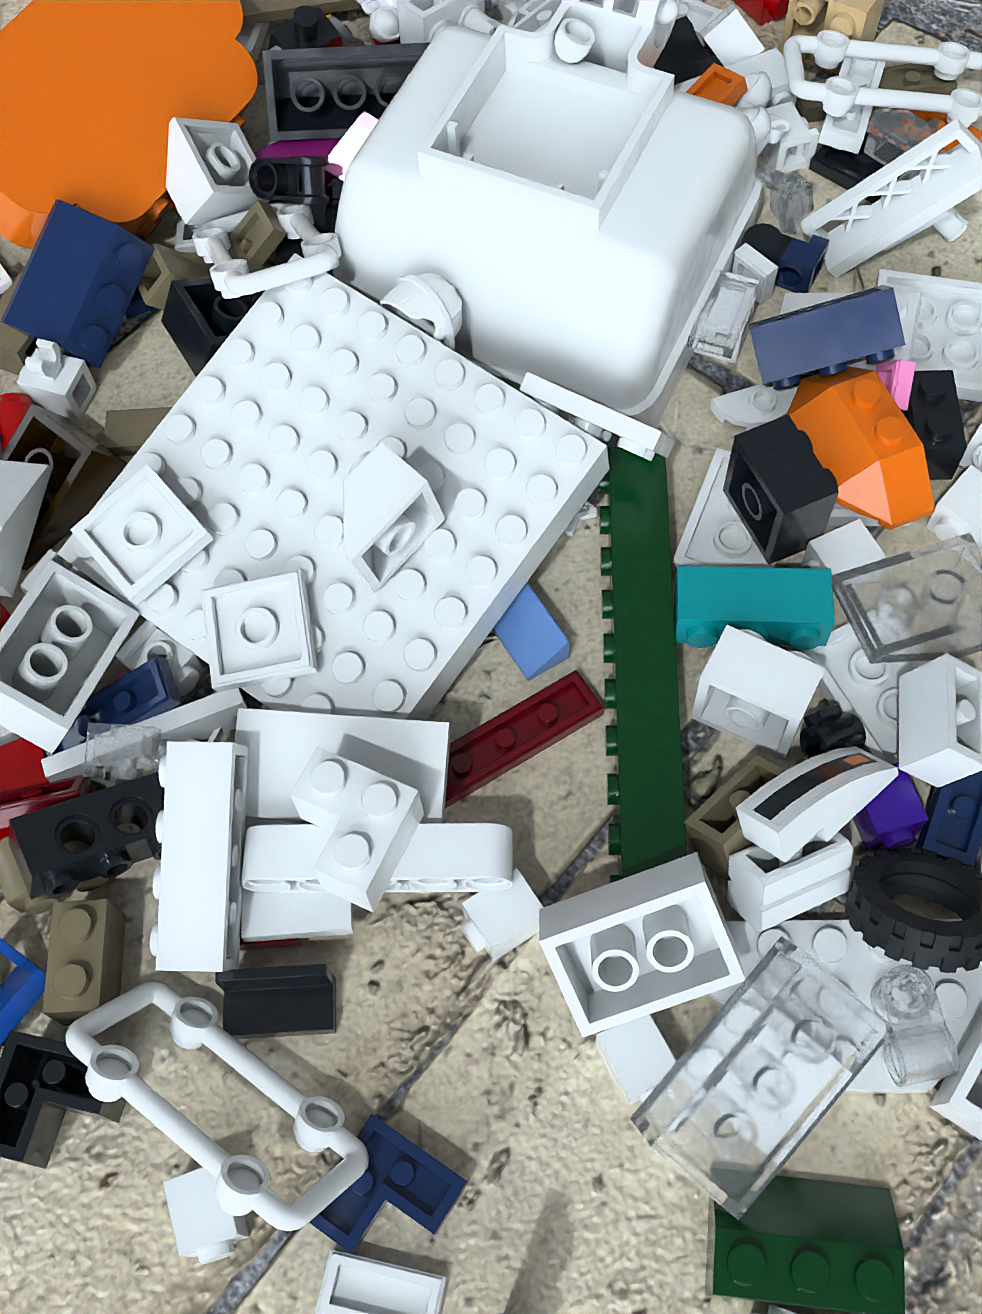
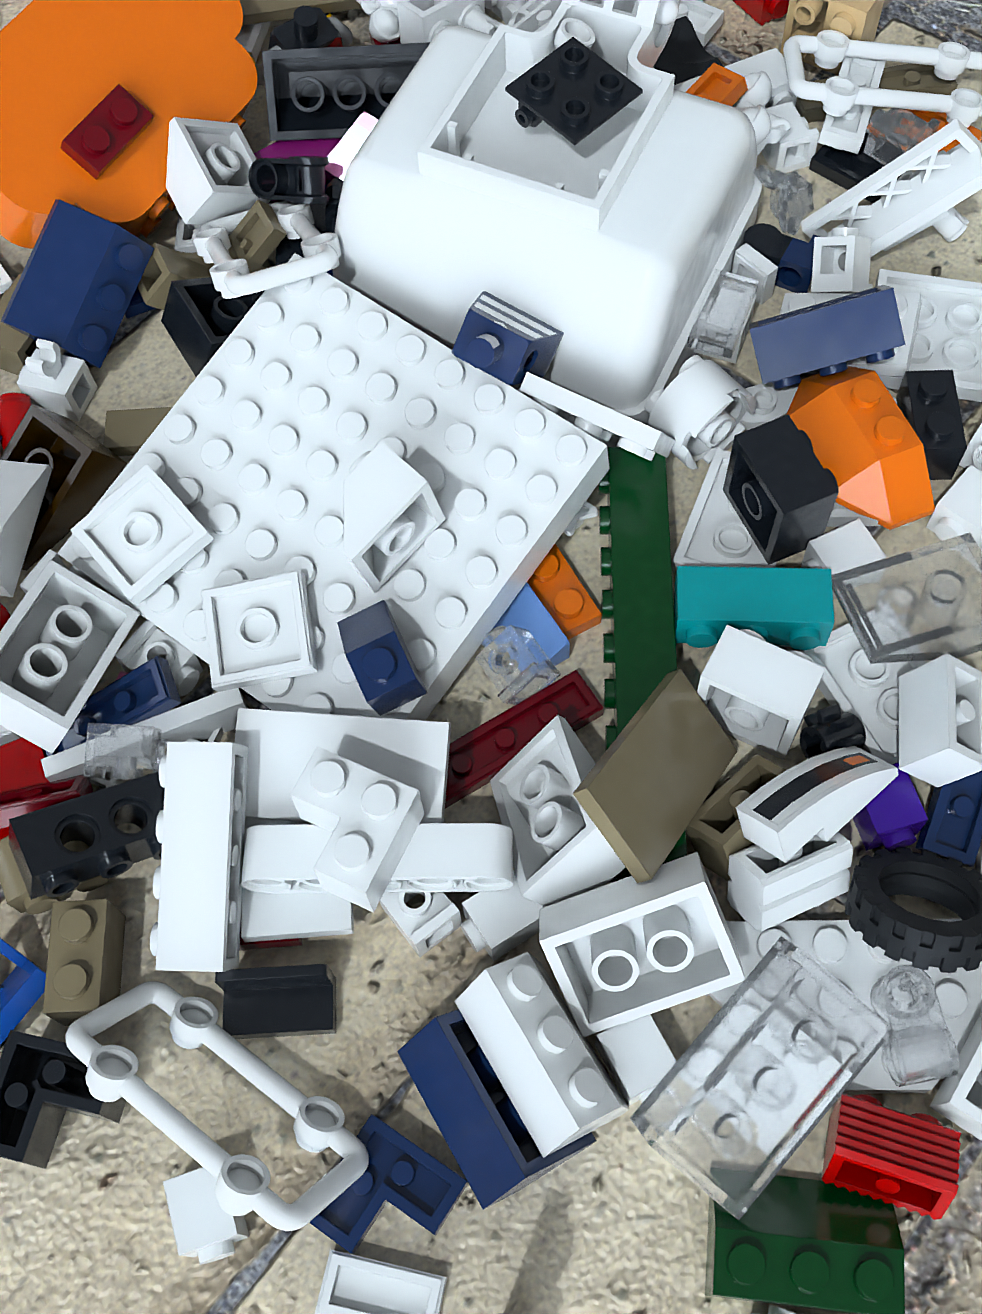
(106, 131): none -> dark red plate
(380, 658): none -> dark blue slope
(424, 925): none -> white brick
(428, 305): white piece -> none
(476, 1111): none -> dark blue slope
(502, 338): none -> dark blue torso
(528, 666): none -> clear brick
(539, 1053): none -> white slope
(554, 839): none -> white slope
(564, 595): none -> orange plate
(571, 92): none -> black hinge
(656, 775): none -> dark tan tile
(700, 410): none -> white brick
(731, 37): white brick -> none
(841, 262): none -> white brick
(892, 1155): none -> red brick
(898, 380): bright pink tile -> none

